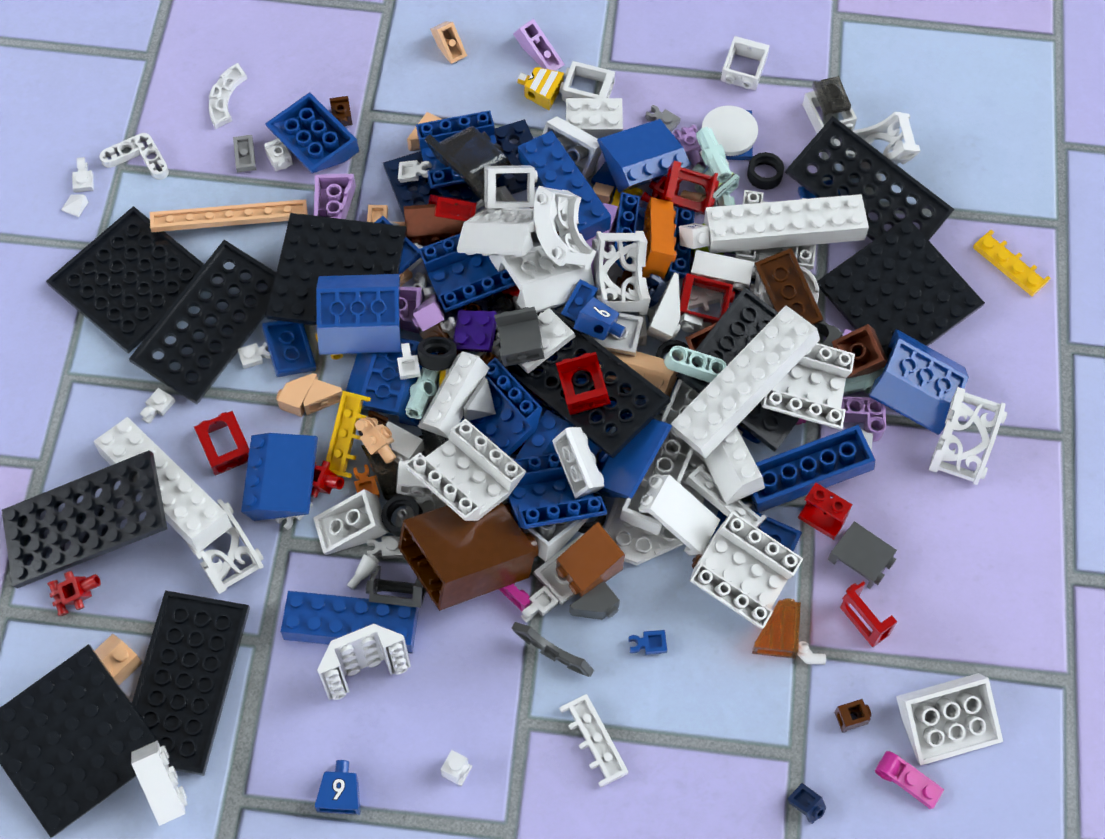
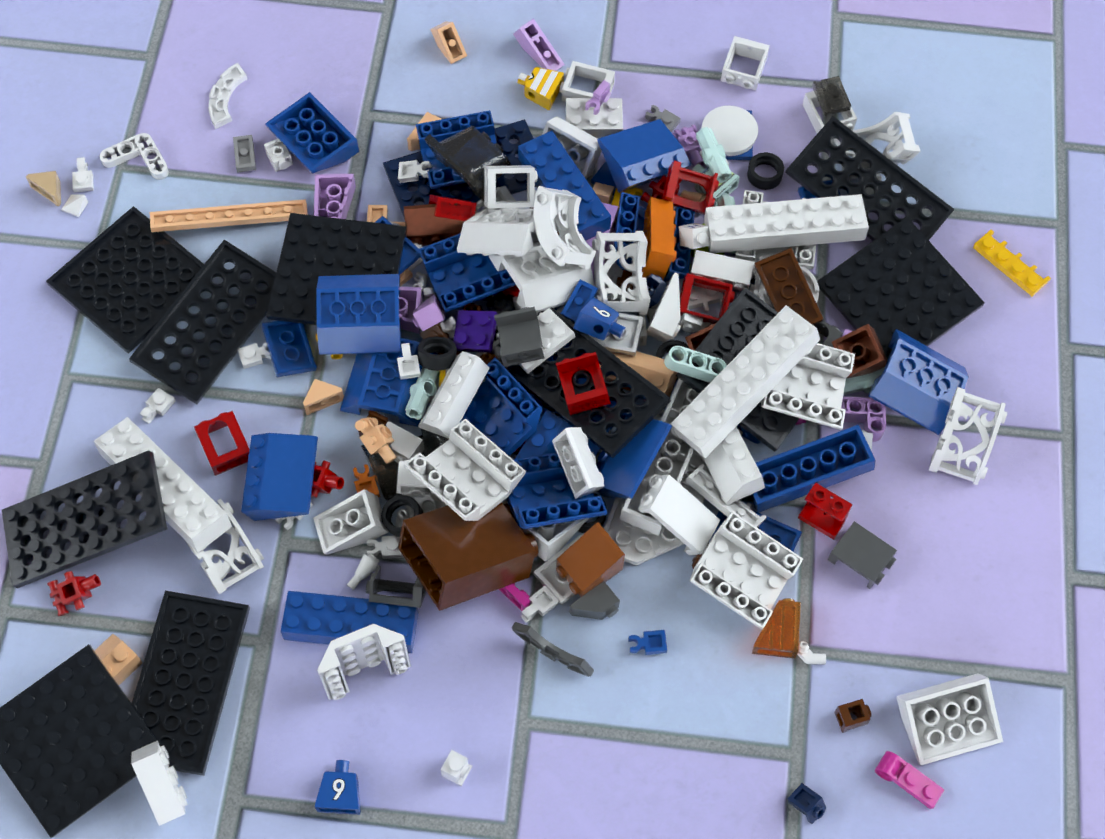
(47, 185): none -> tan slope
(294, 393): light nougat slope -> none
(341, 110): reddish brown brick -> none
(344, 432): yellow hinge -> none
(480, 402): light grey slope -> none
(596, 739): white hinge -> none
(600, 95): none -> lavender plate
(880, 631): red panel -> none

